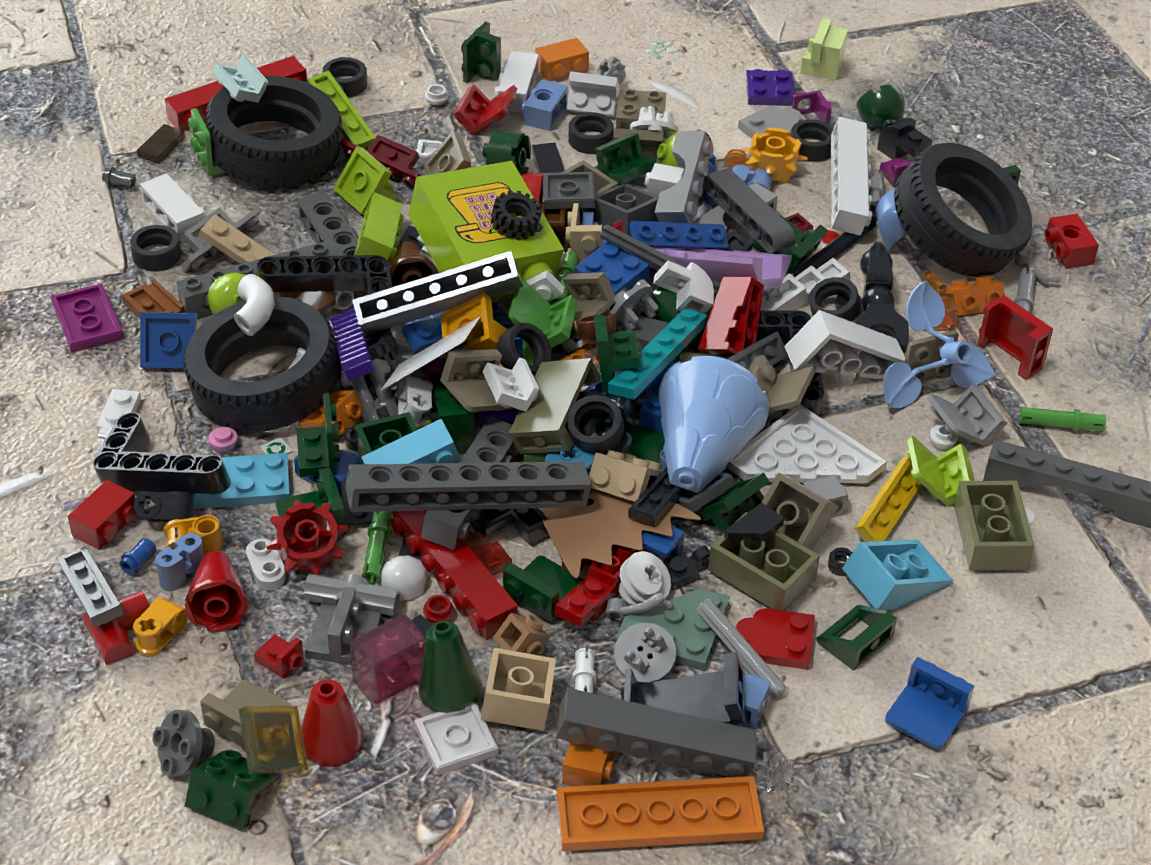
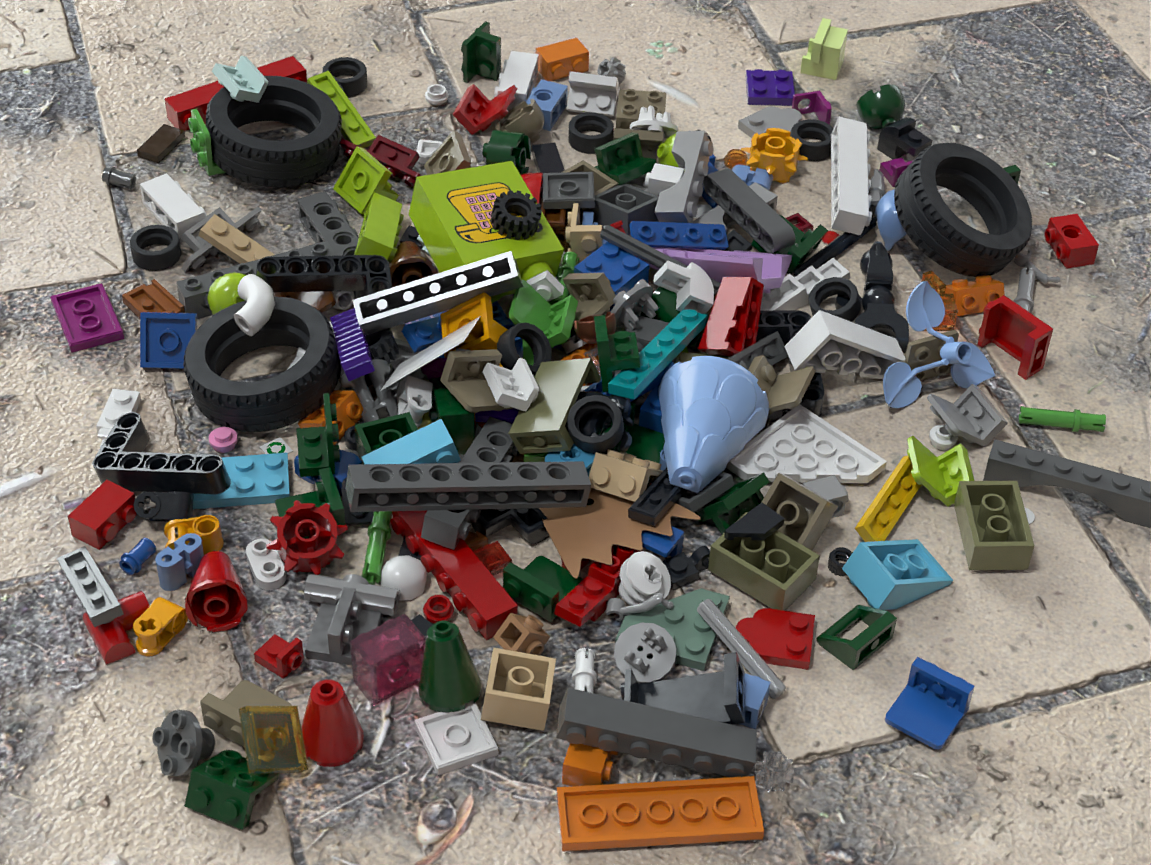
(524, 119): none -> dark tan cylinder

